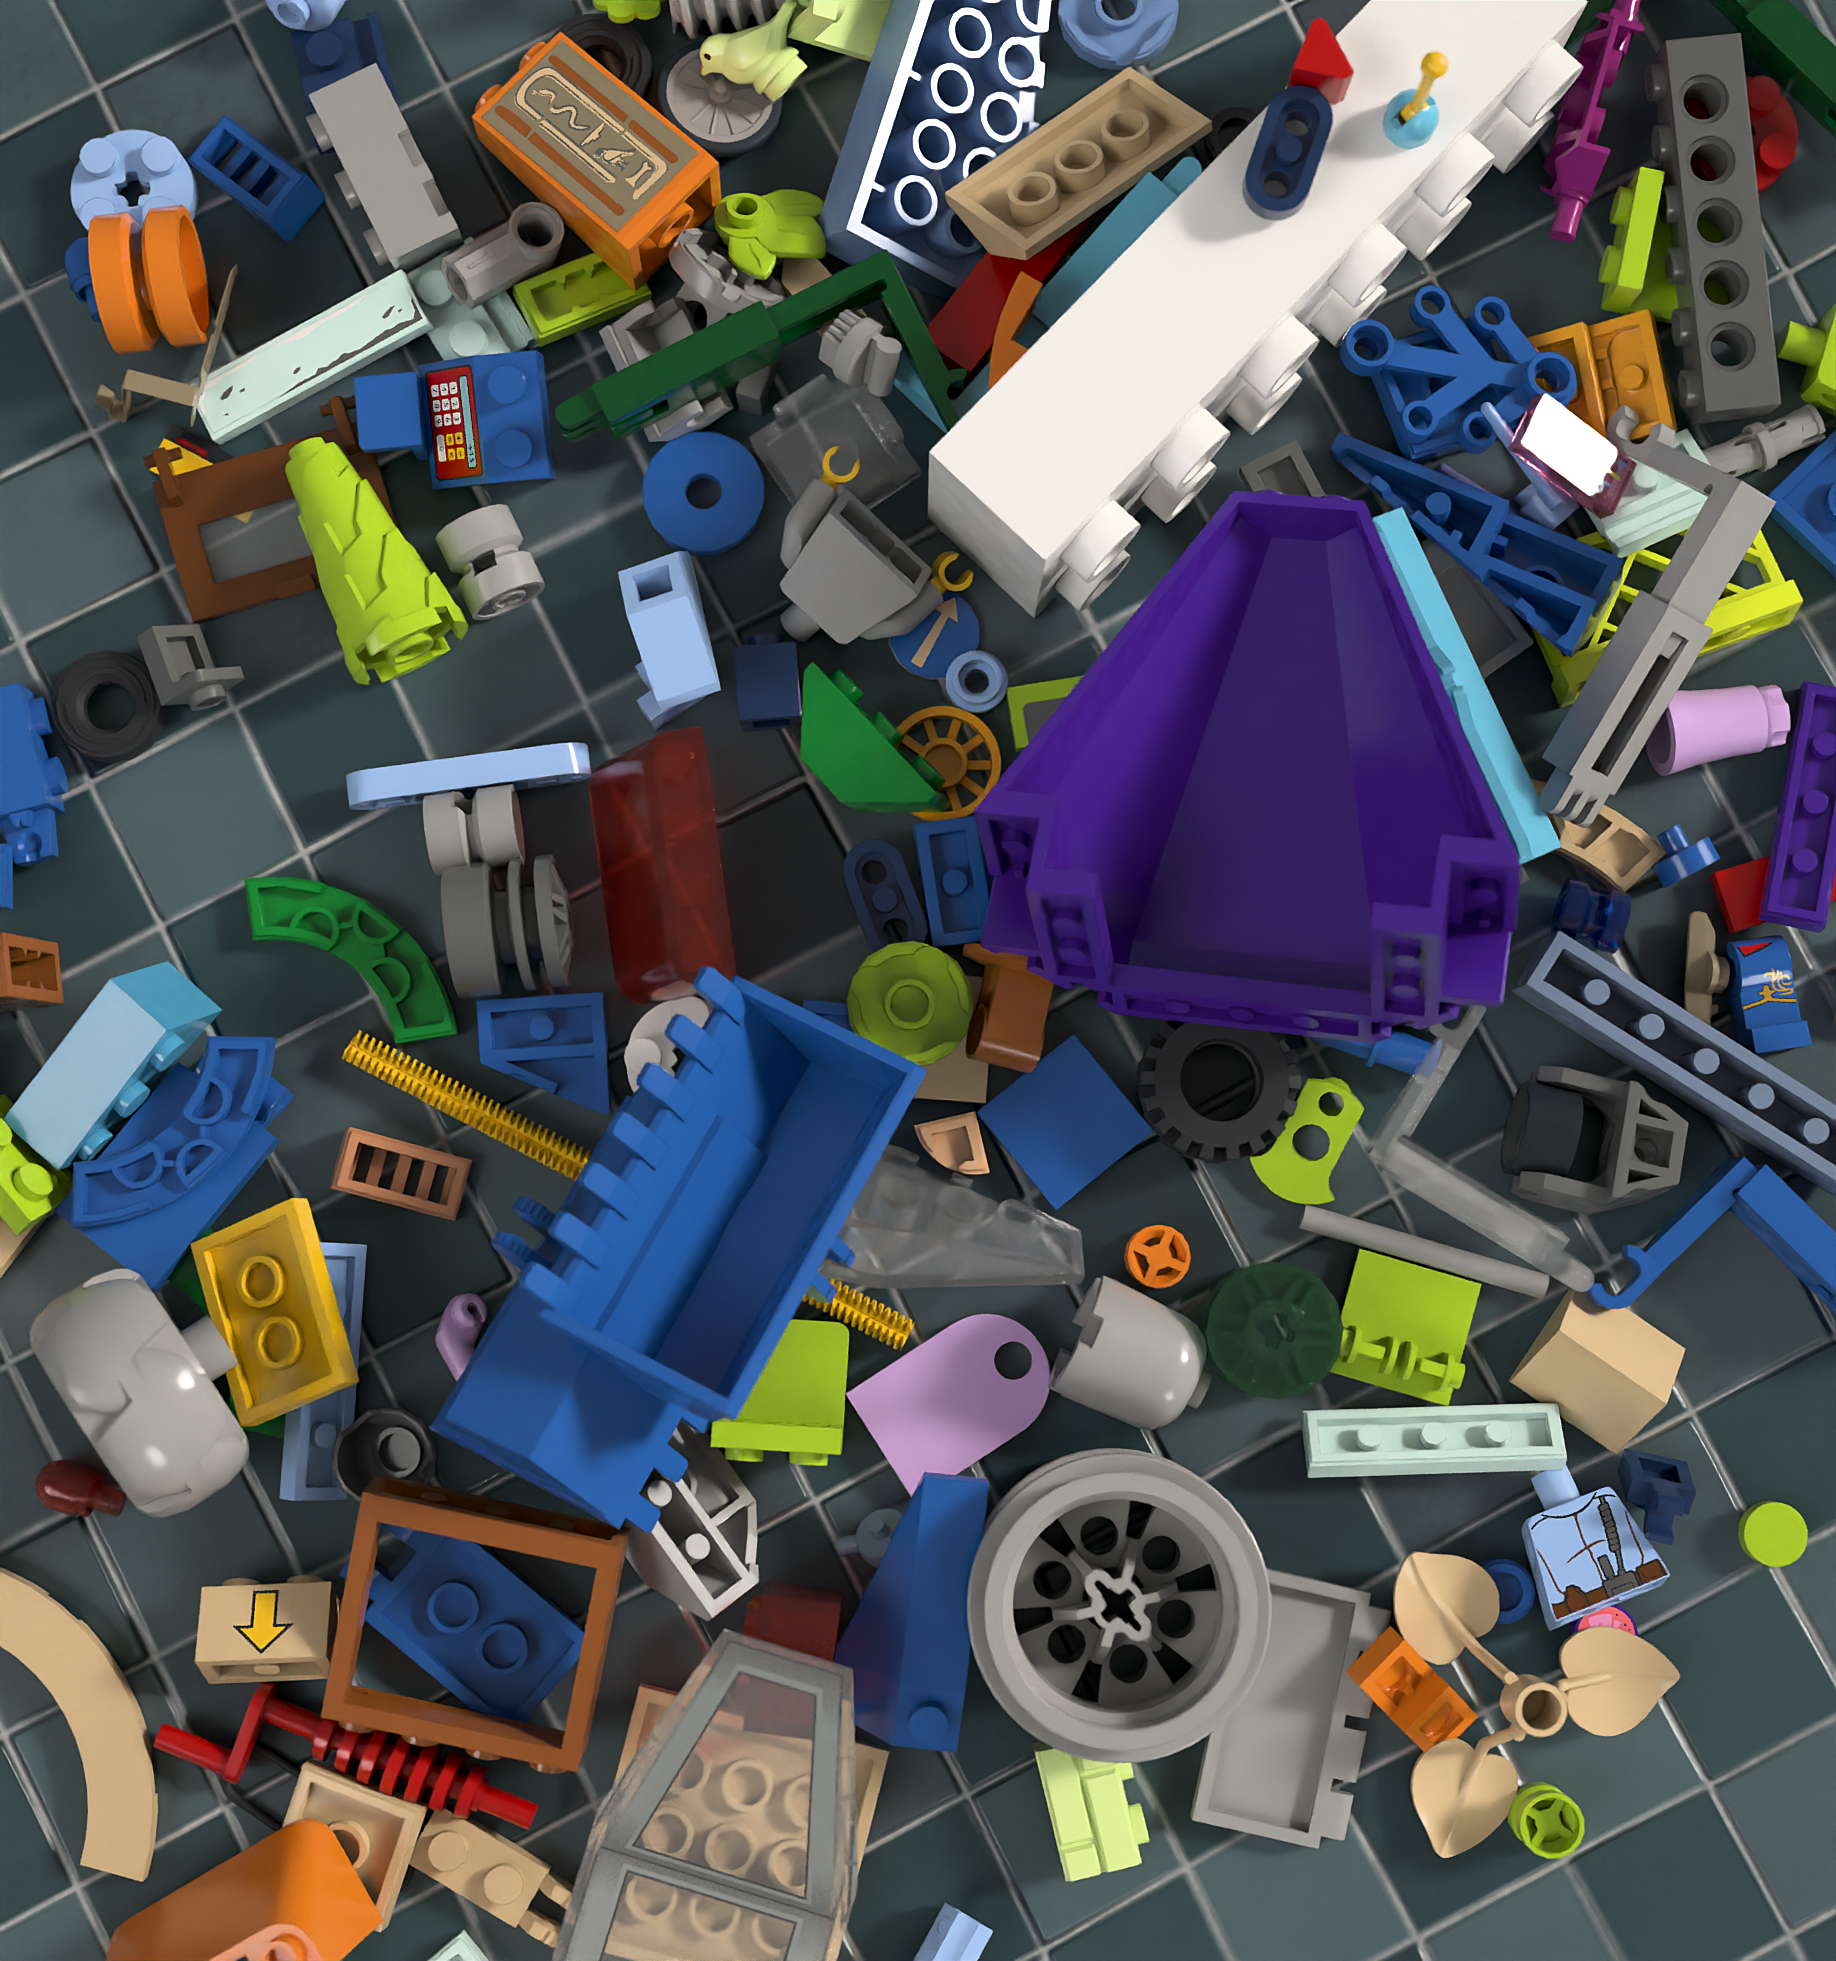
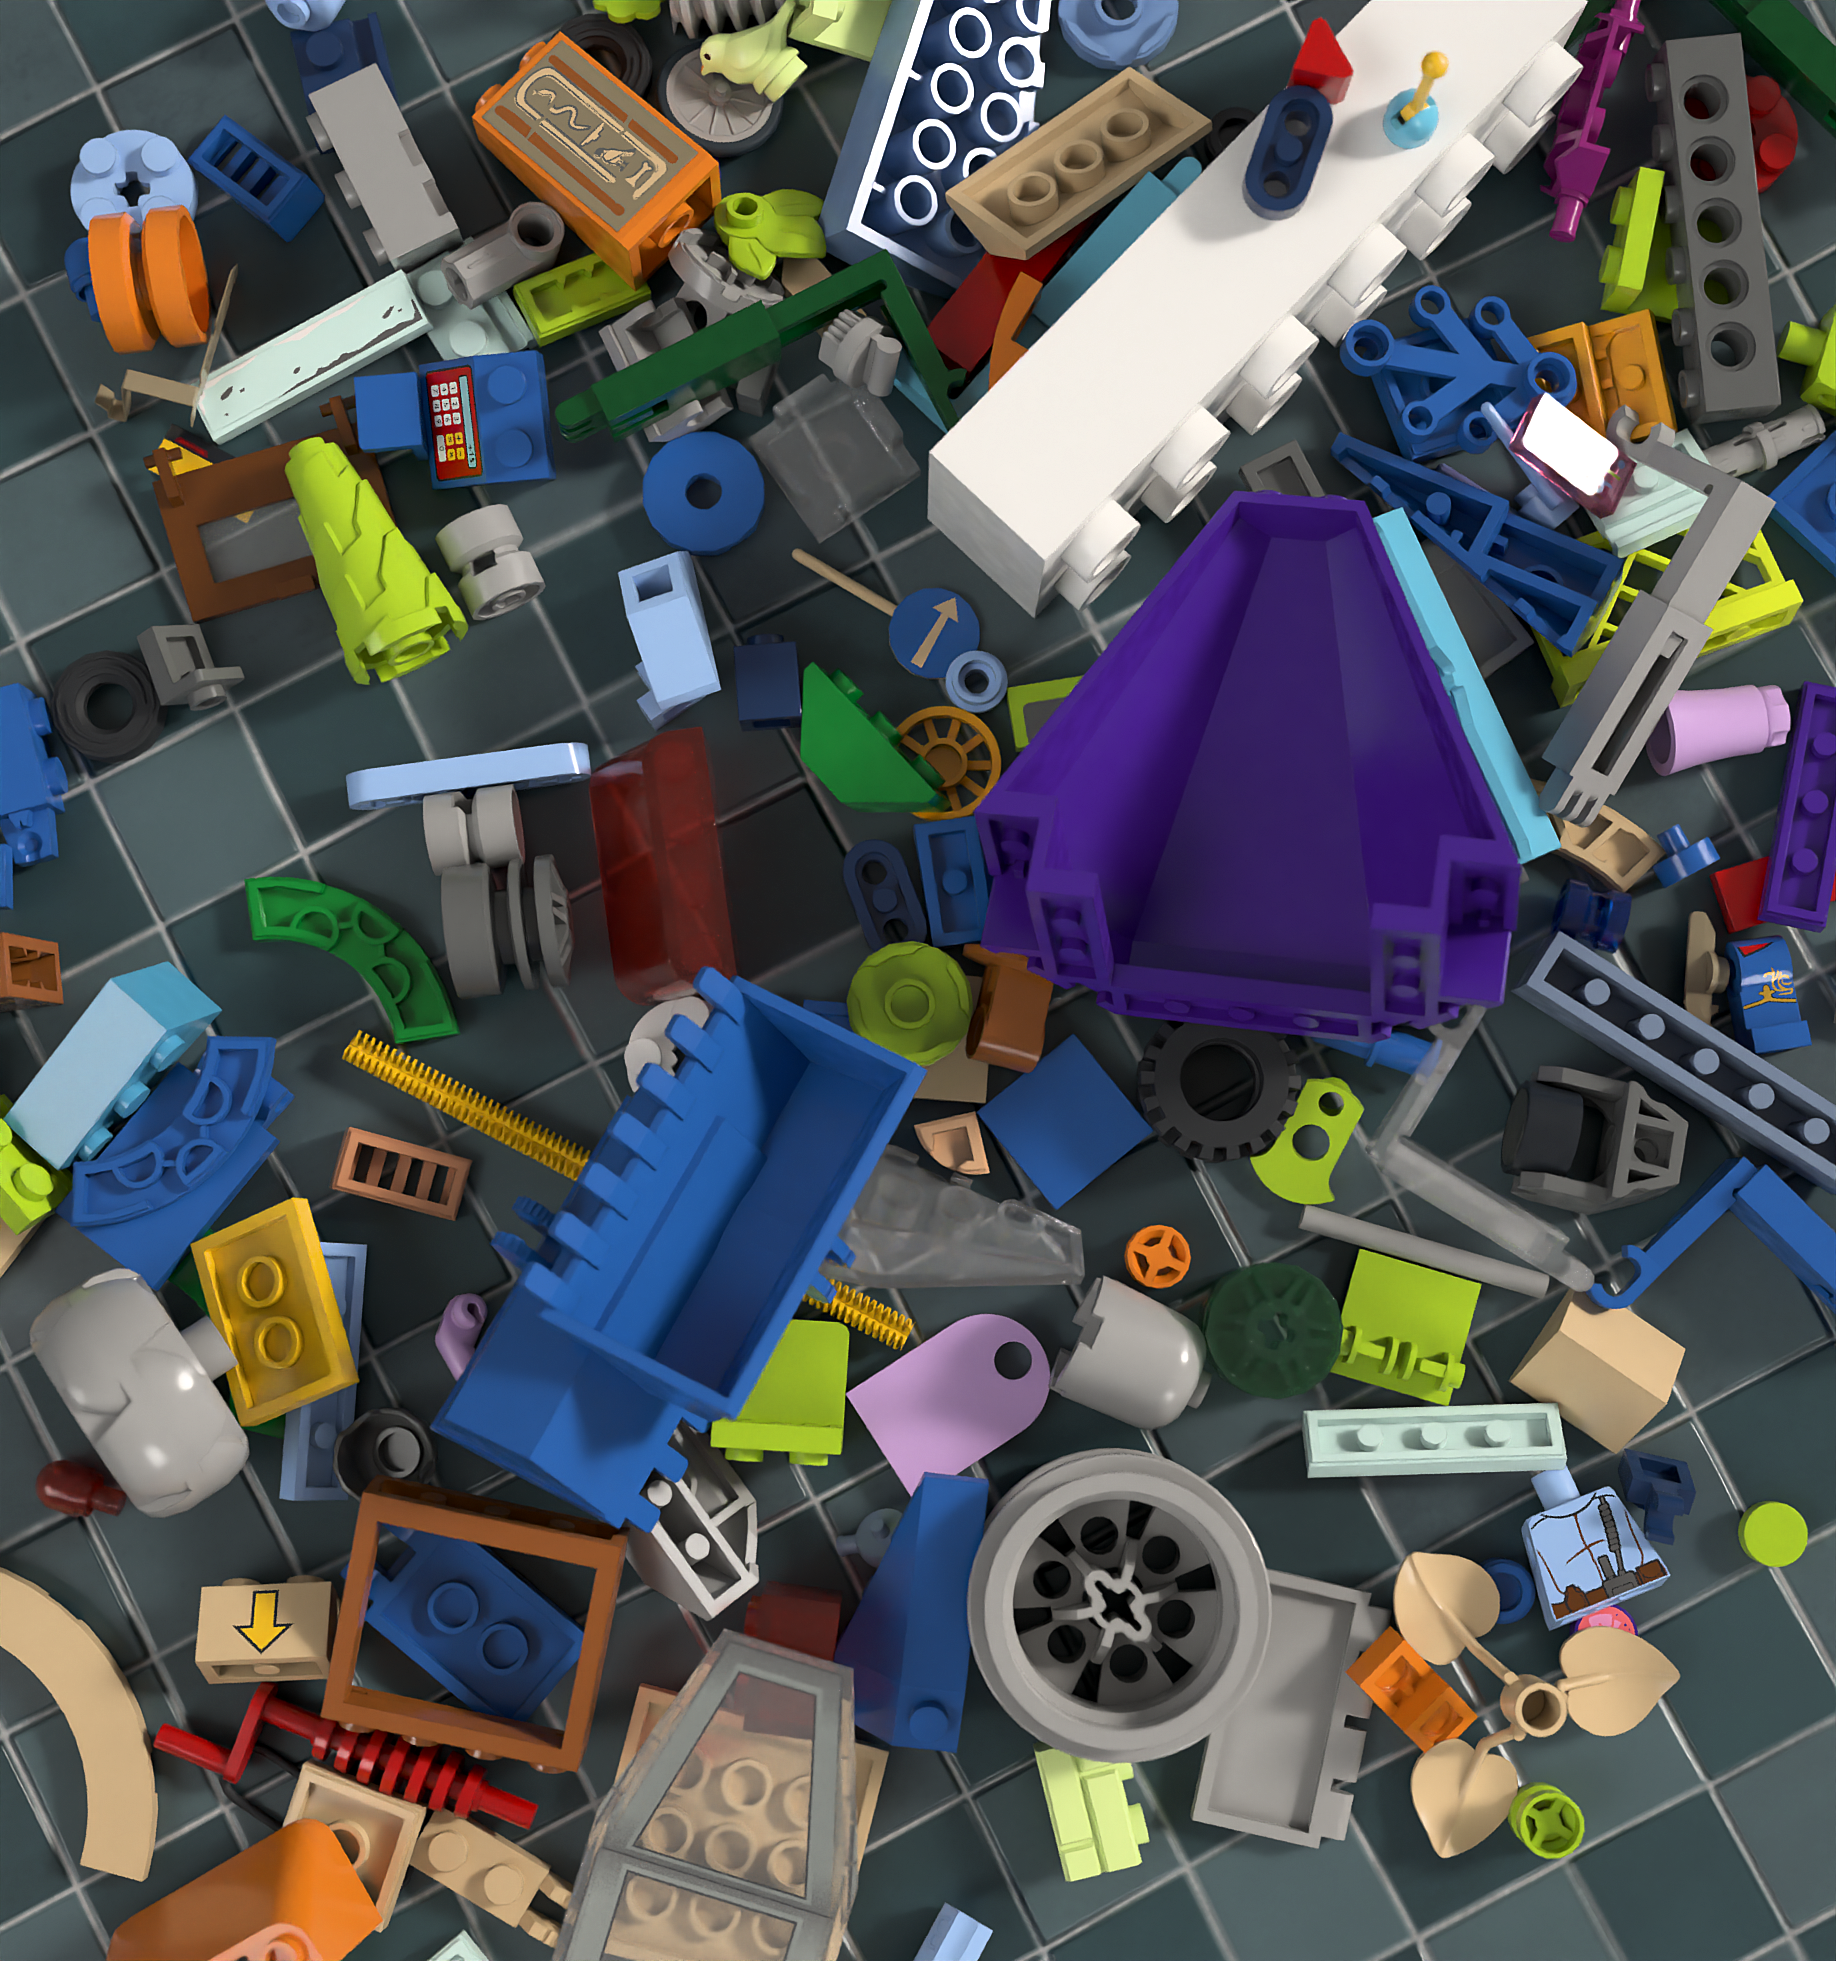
(550, 1044): blue wing -> none
(852, 569): light grey torso -> none

